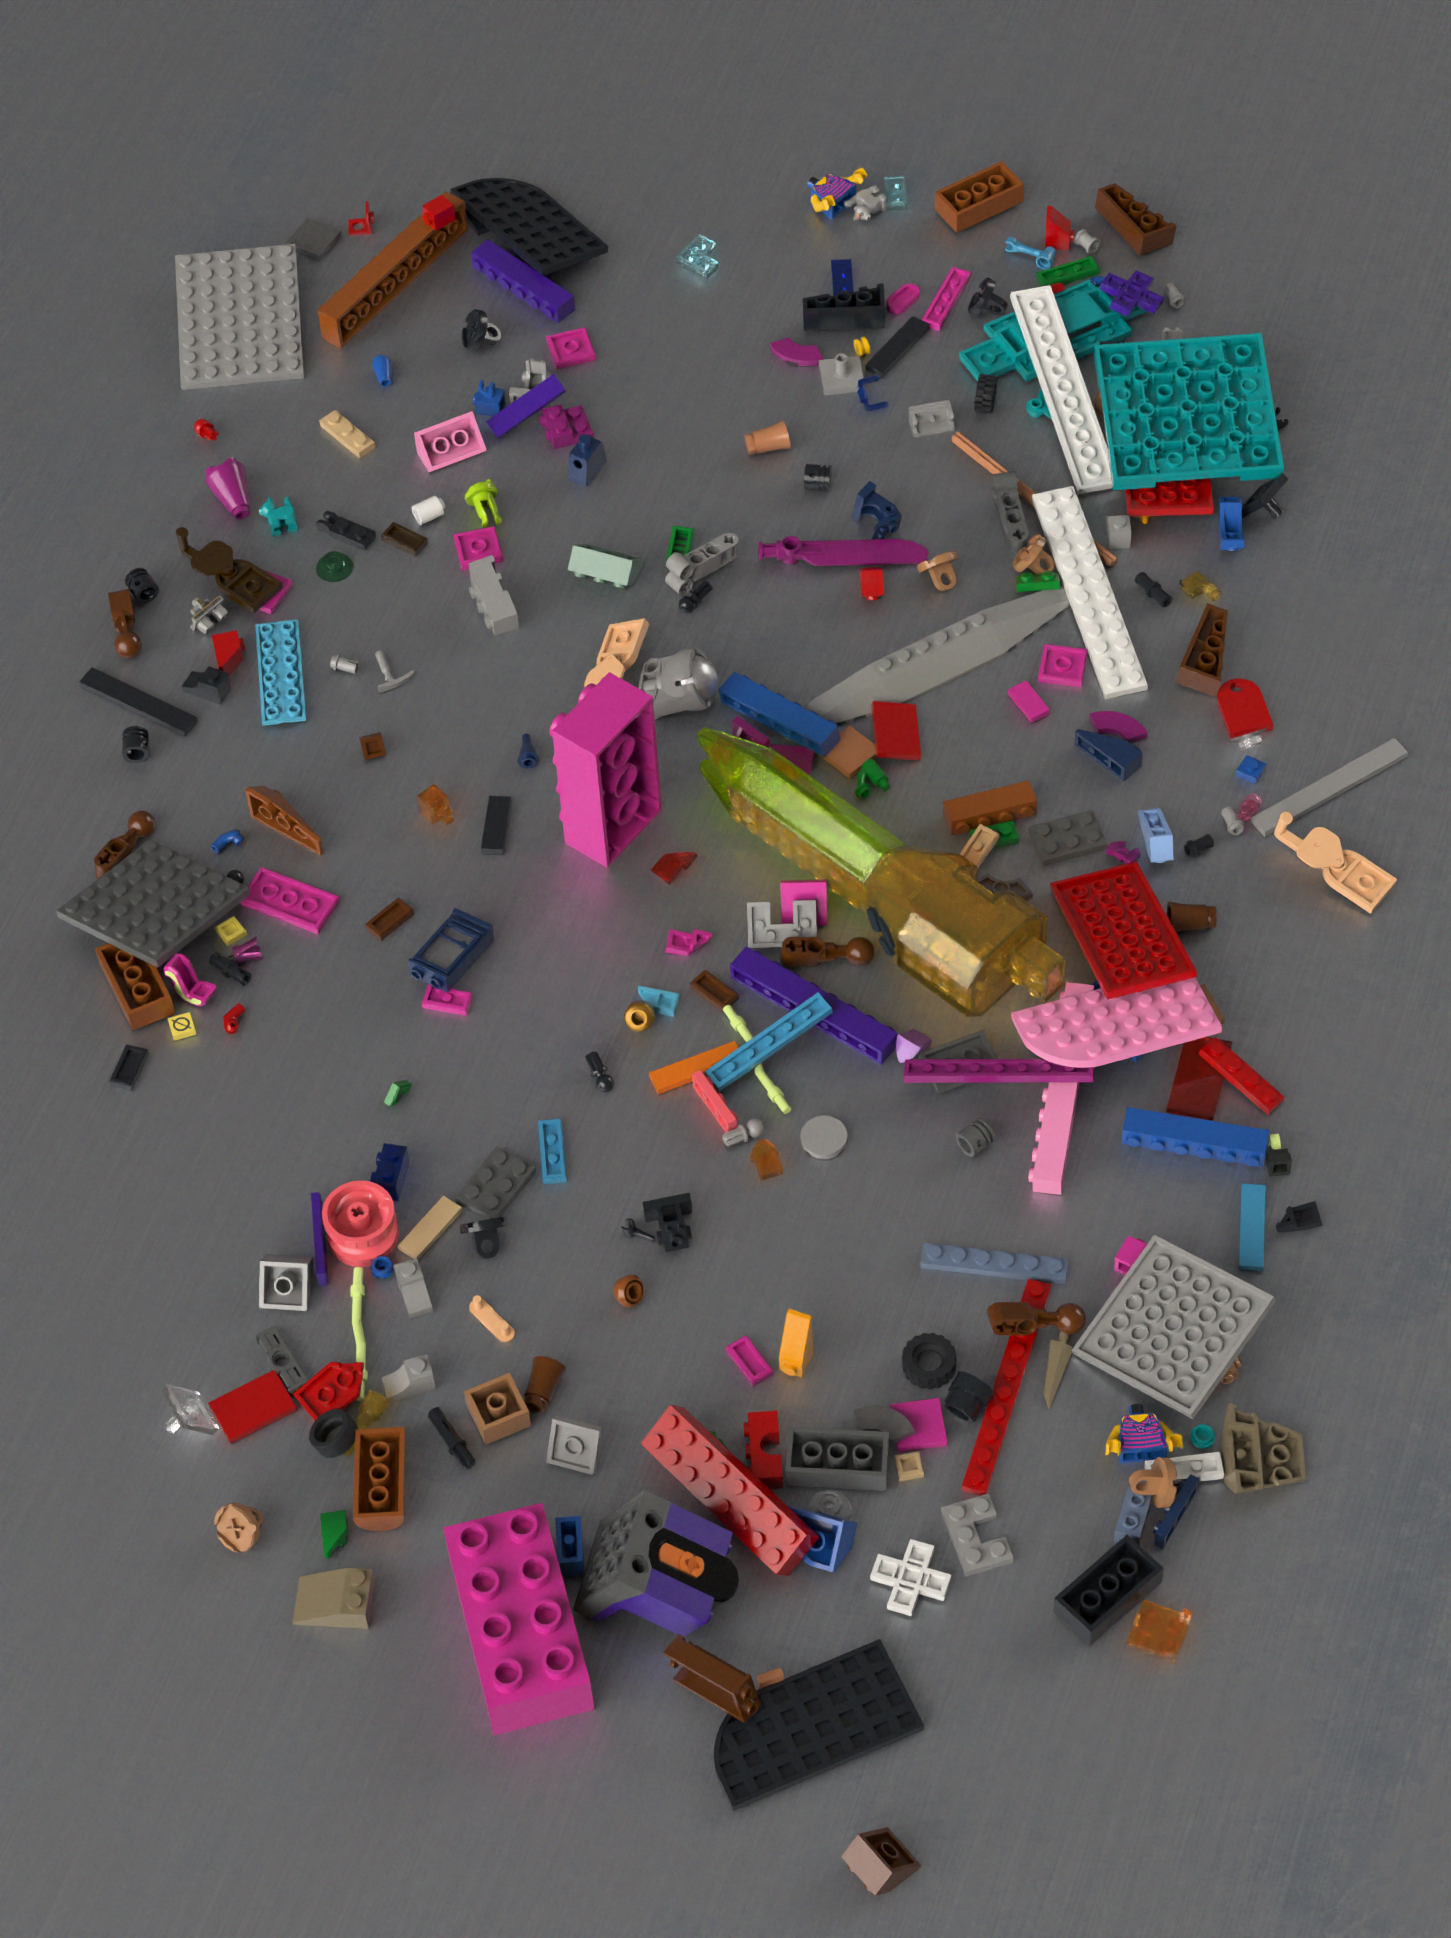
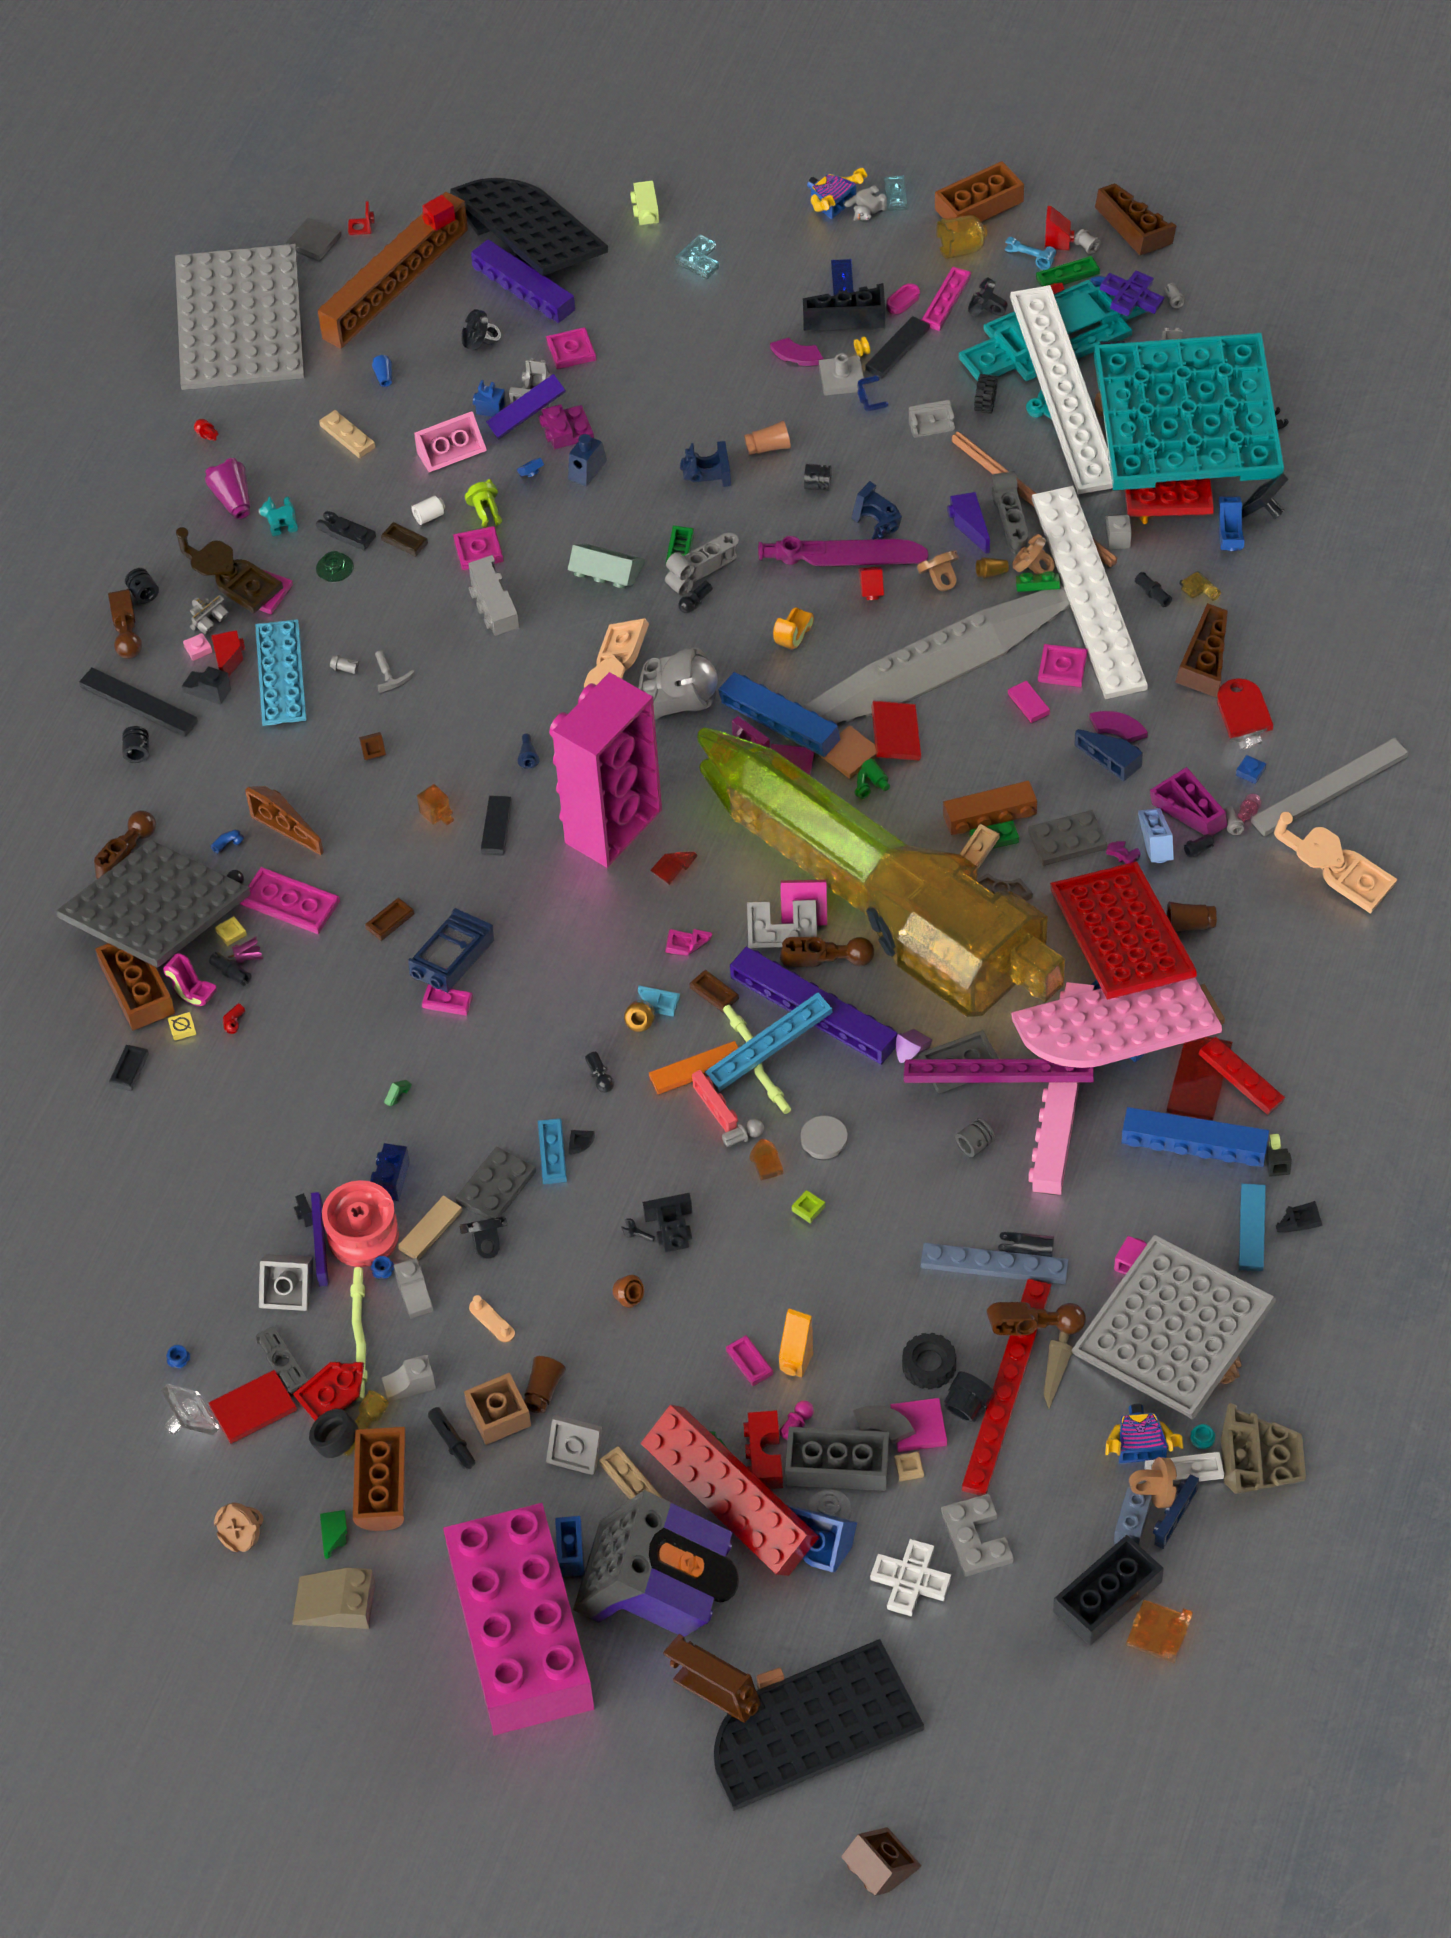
(177, 1351): none -> blue plate
(197, 646): none -> bright pink plate
(303, 1210): none -> black plate
(530, 468): none -> blue plate
(580, 1140): none -> black tile
(626, 1474): none -> tan tile
(646, 203): none -> yellowish green brick
(695, 466): none -> dark blue tile
(791, 631): none -> light orange animal
(803, 1411): none -> dark pink axle
(808, 1206): none -> lime plate
(960, 235): none -> clear yellow cylinder
(969, 519): none -> dark purple slope
(990, 567): none -> pearl gold cone
(1027, 1244): none -> black piece
(1189, 802): none -> magenta wedge

